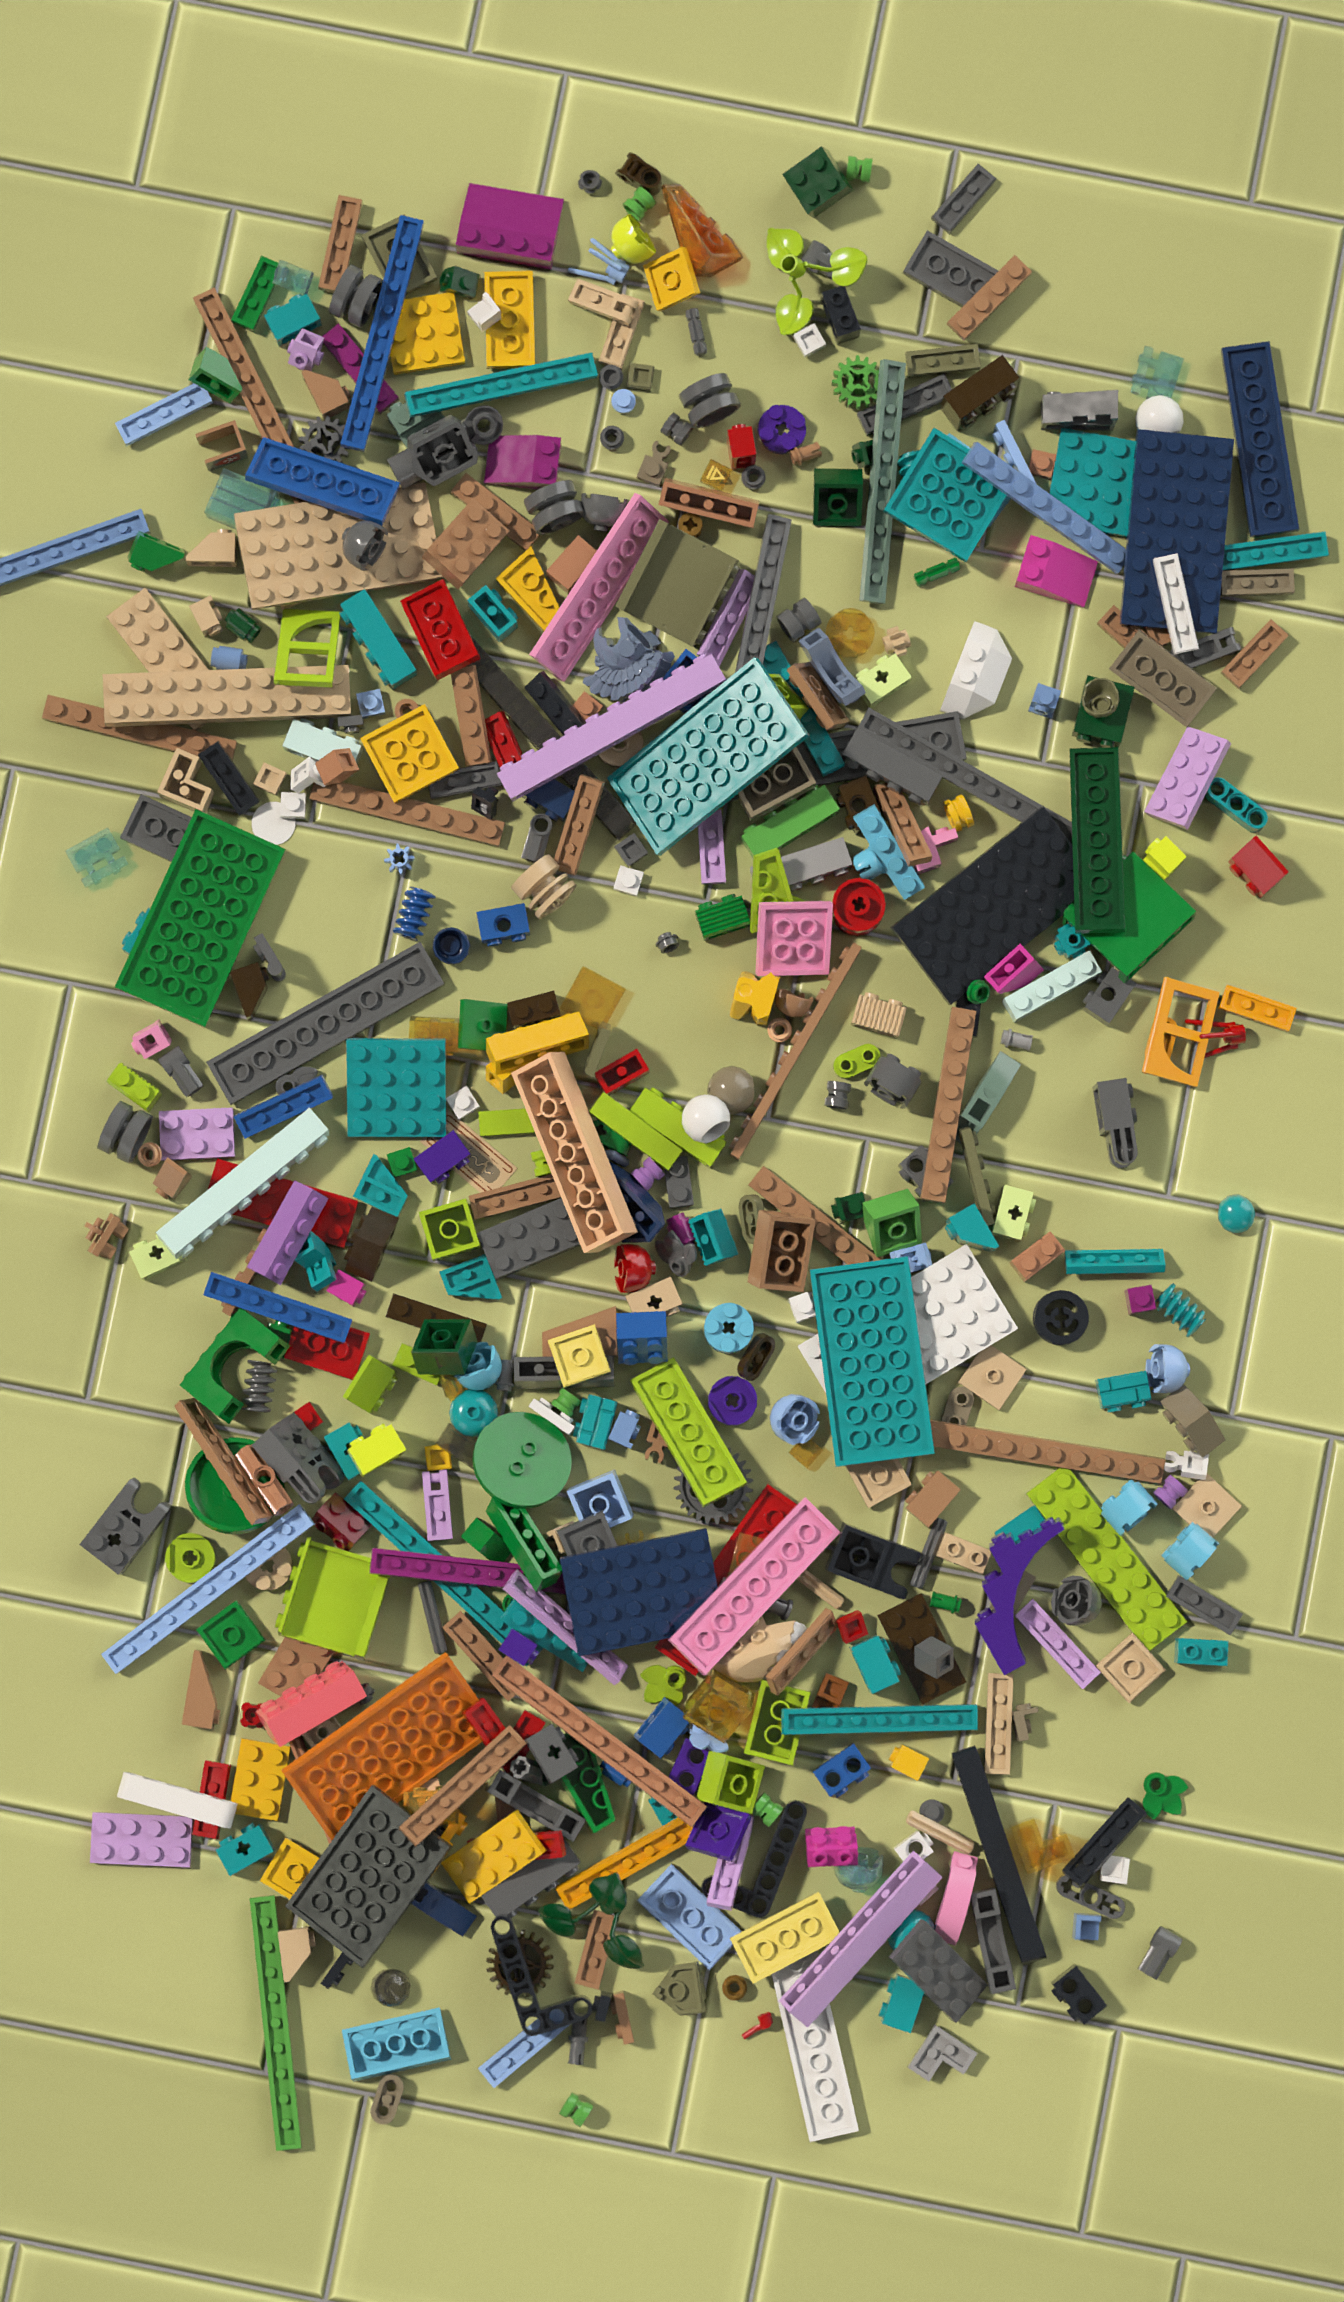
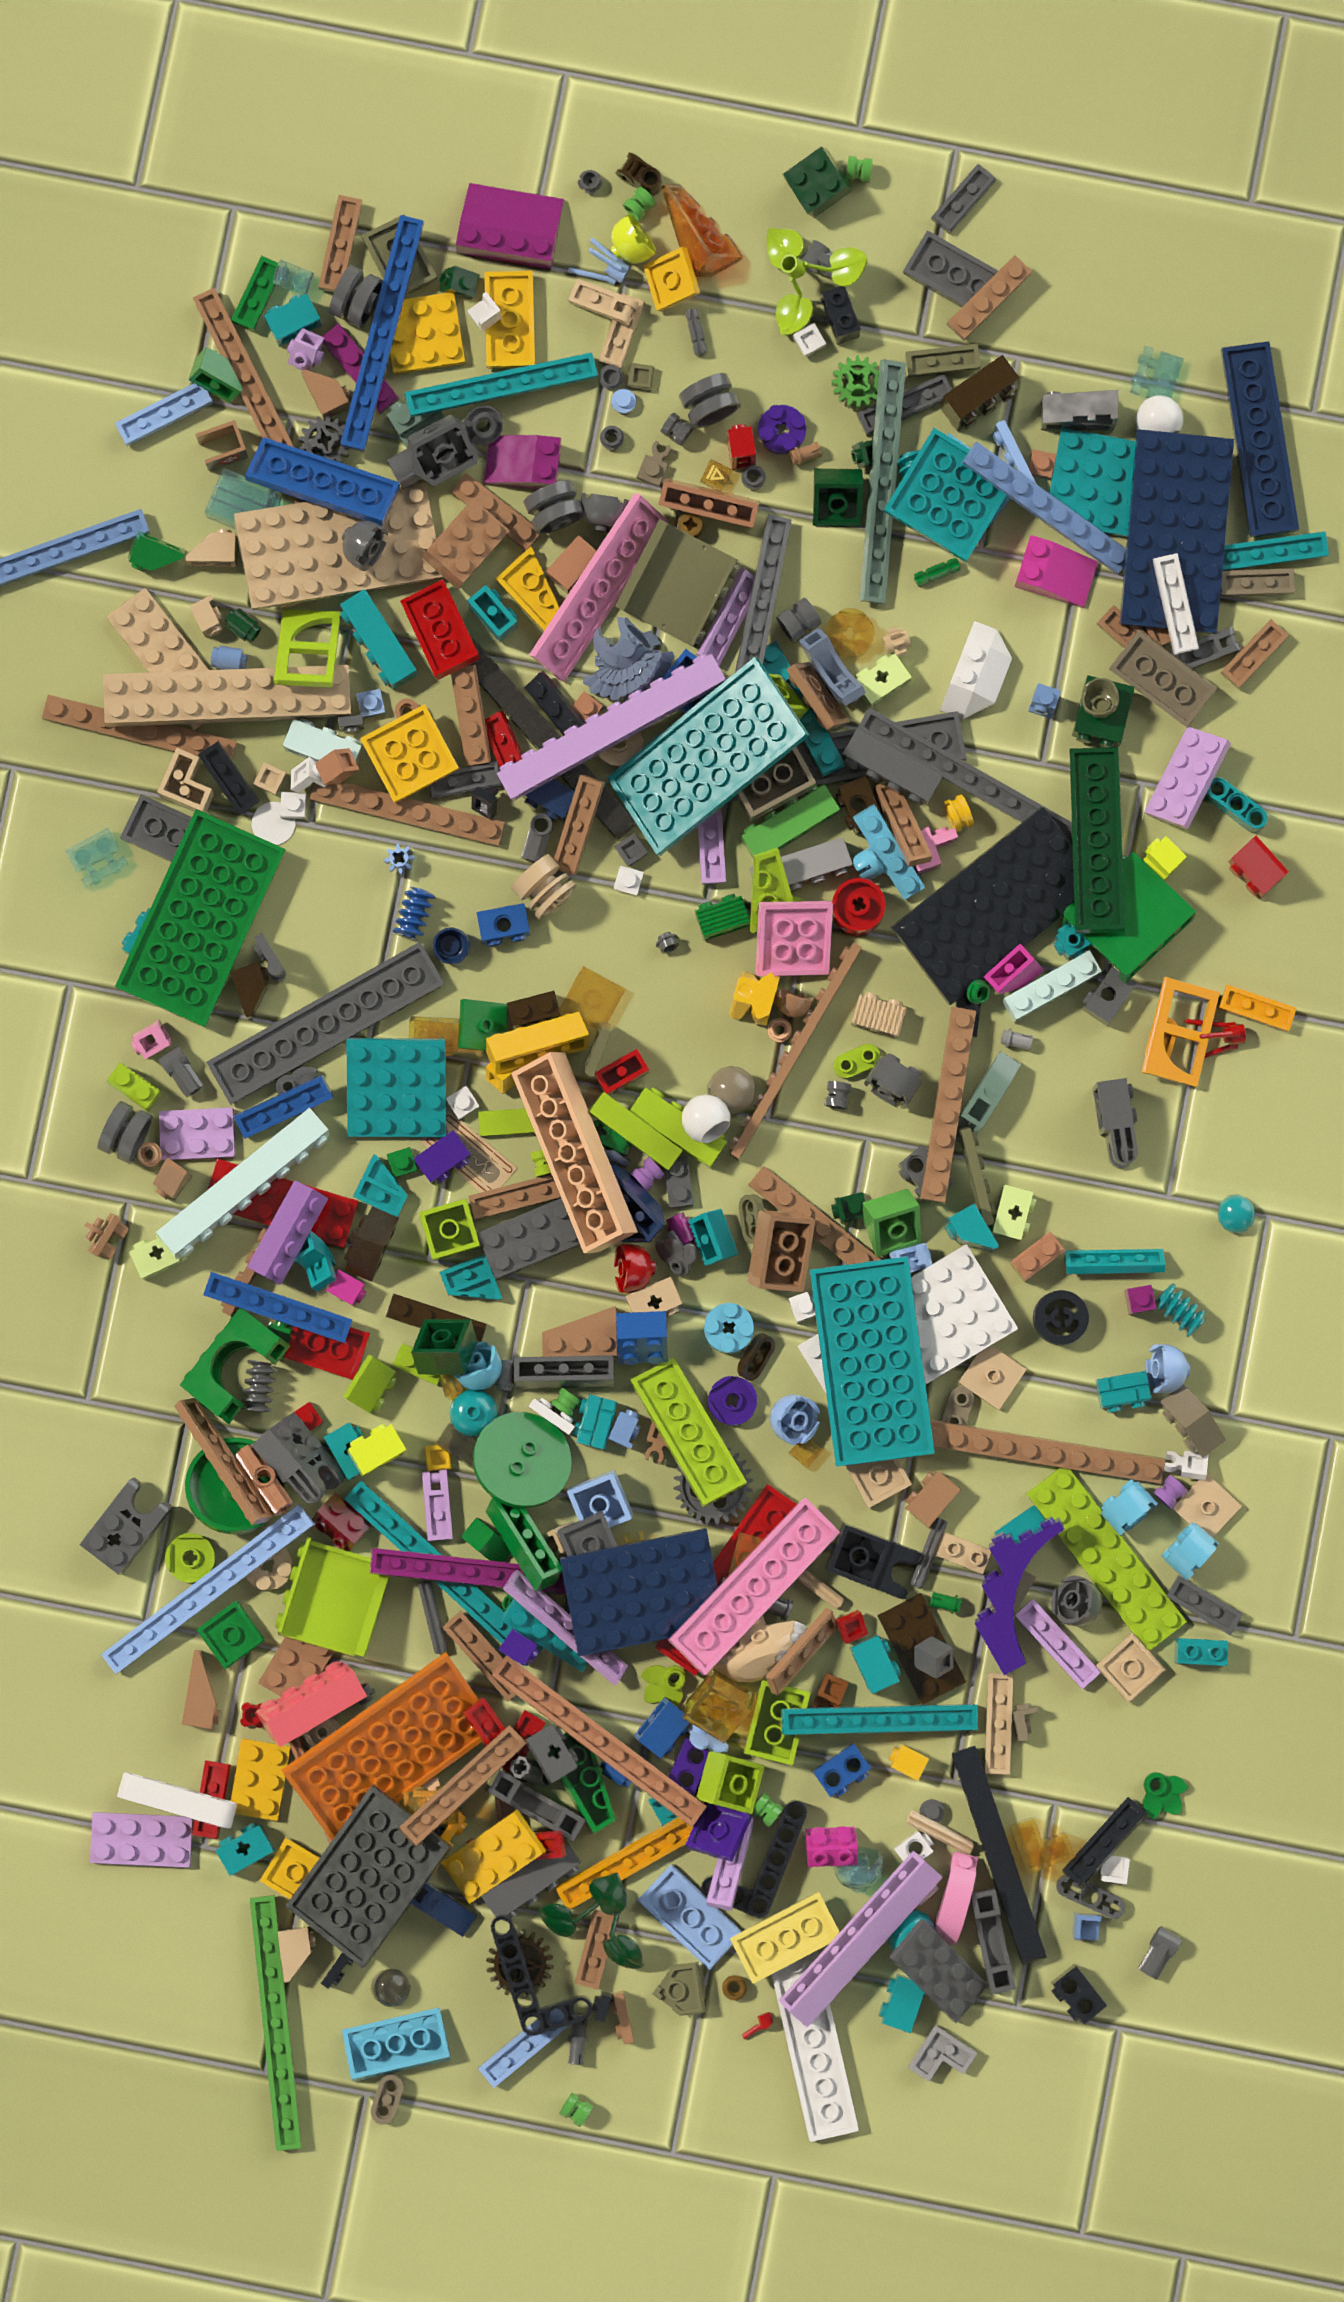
(579, 1356): light yellow tile -> none

